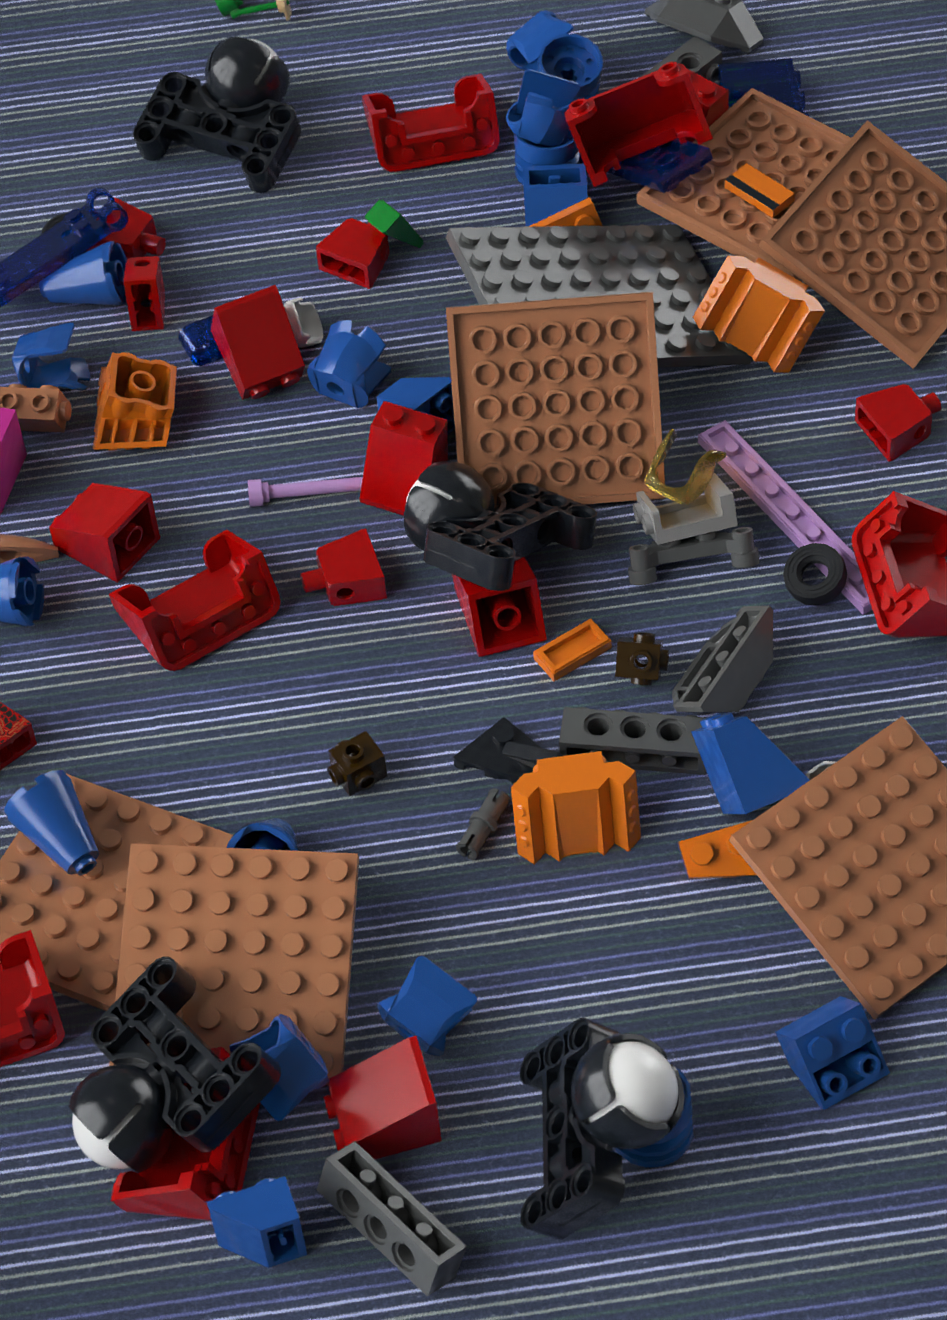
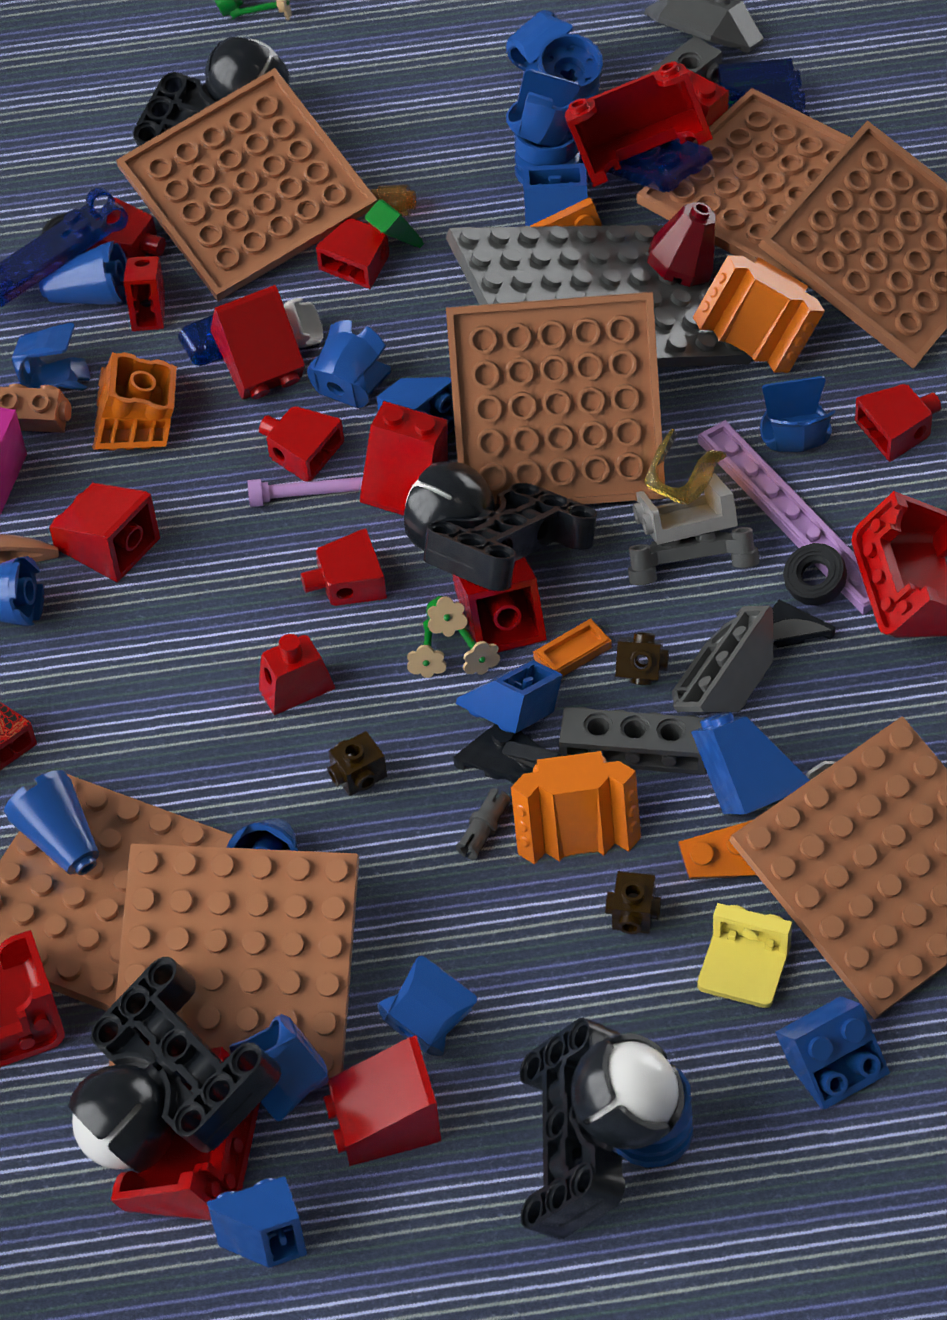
(205, 609): red windscreen -> none
(246, 184): none -> nougat plate
(292, 673): none -> red torso
(302, 440): none -> red torso
(391, 1218): dark grey brick -> none
(398, 197): none -> clear orange brick
(435, 132): red windscreen -> none
(446, 618): none -> tan plant
(515, 697): none -> blue slope
(633, 903): none -> dark brown brick
(685, 245): none -> dark red cone
(745, 955): none -> light yellow bracket
(759, 190): orange tile -> none
(794, 415): none -> blue piece
(794, 626): none -> tile

